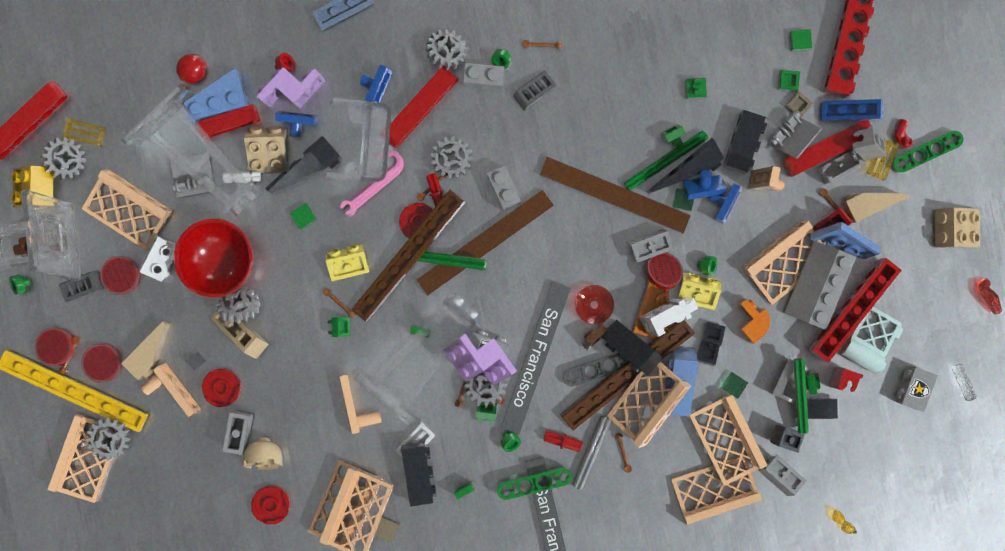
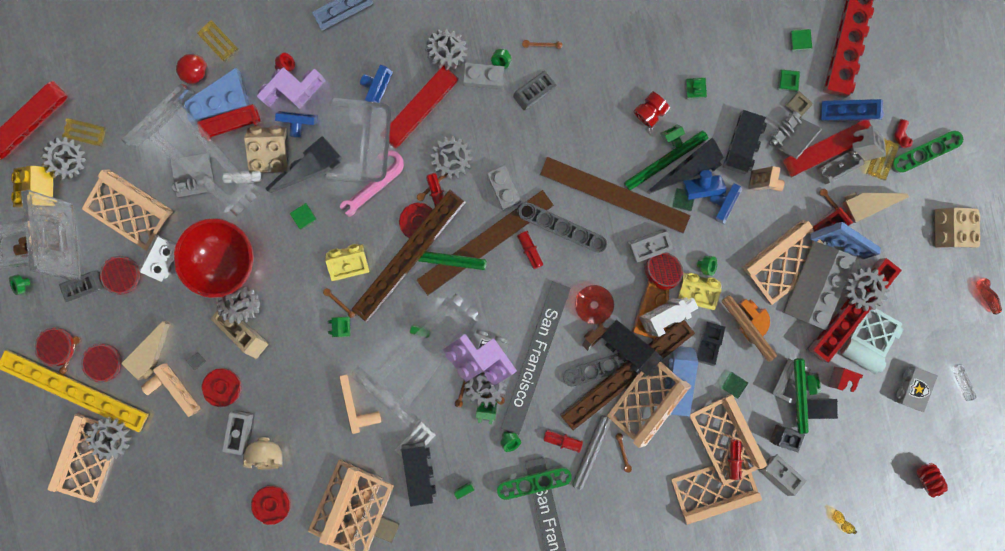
(228, 52): none -> clear yellow tile
(530, 250): none -> red axle
(570, 231): none -> dark grey beam
(653, 107): none -> red wheel
(735, 460): none -> red axle
(749, 328): none -> medium nougat axle
(871, 282): none -> light grey gear
(932, 480): none -> red gear

